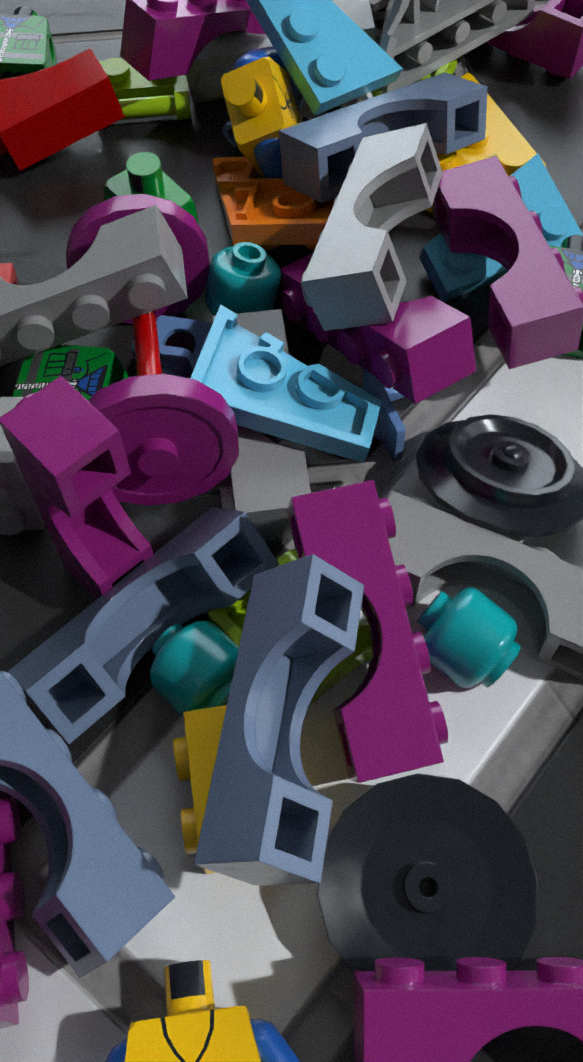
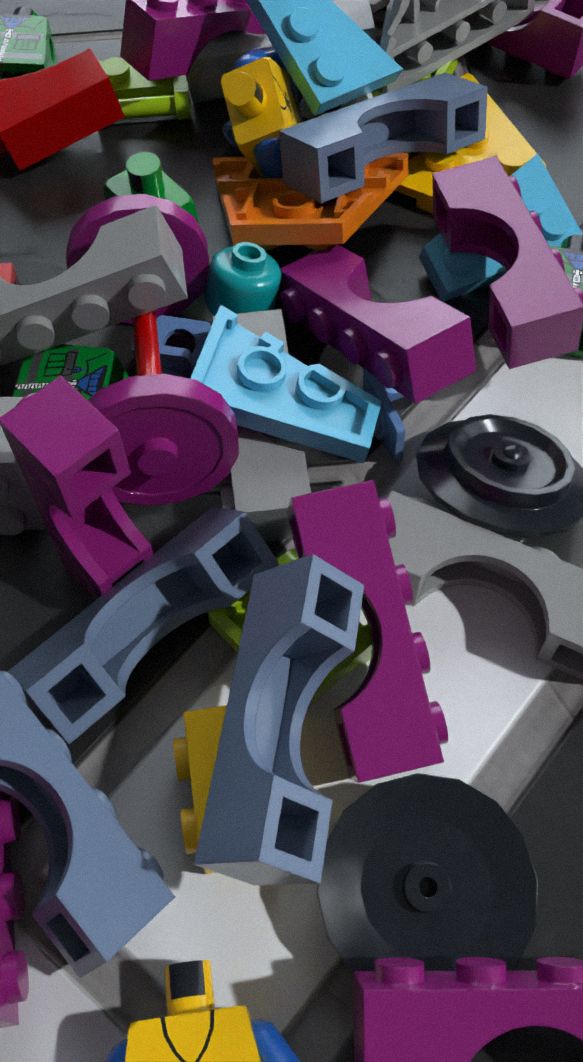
(194, 666): teal head -> none
(354, 268): light grey arch -> none
(469, 637): teal head -> none

